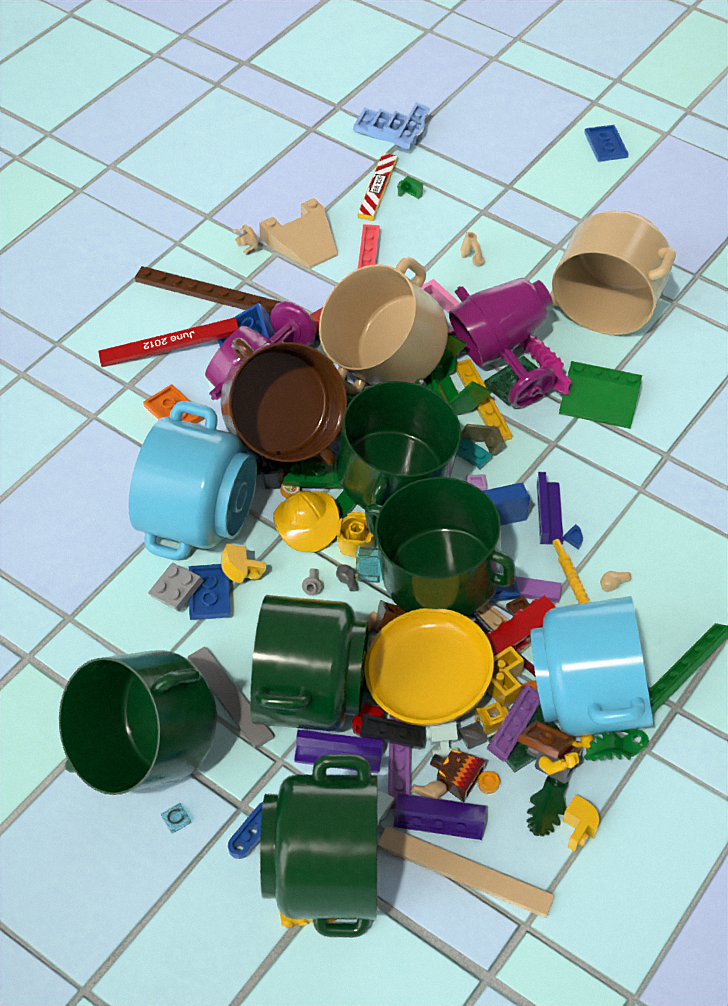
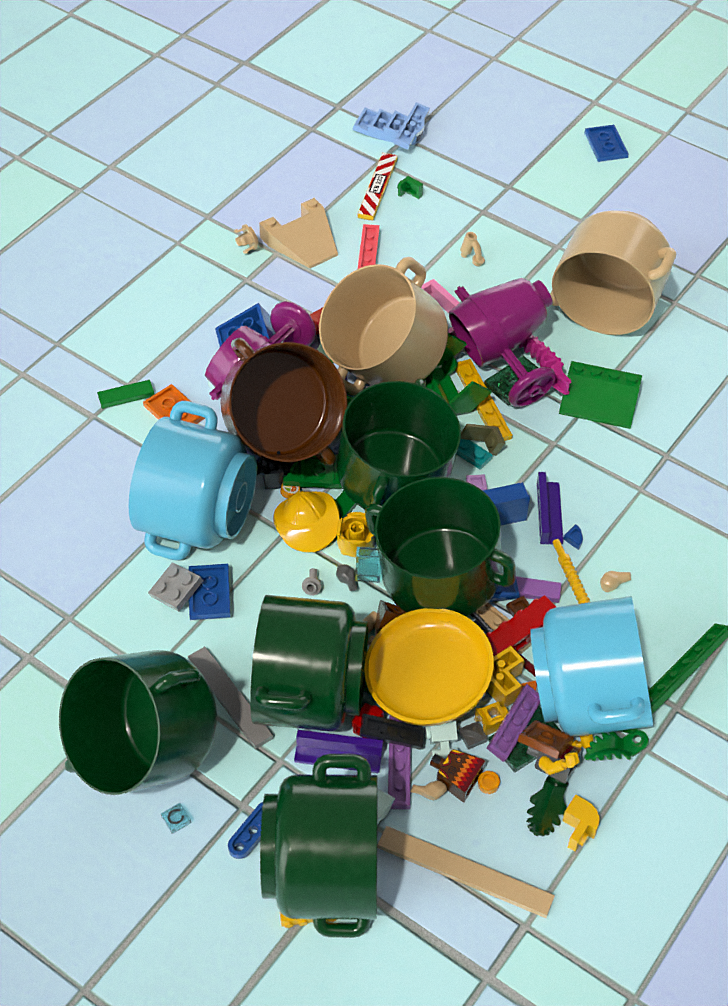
(125, 394): none -> green tile
(167, 342): red tile -> none
(202, 289): reddish brown plate -> none
(237, 566): yellow brick -> none
(439, 816): dark purple panel -> none

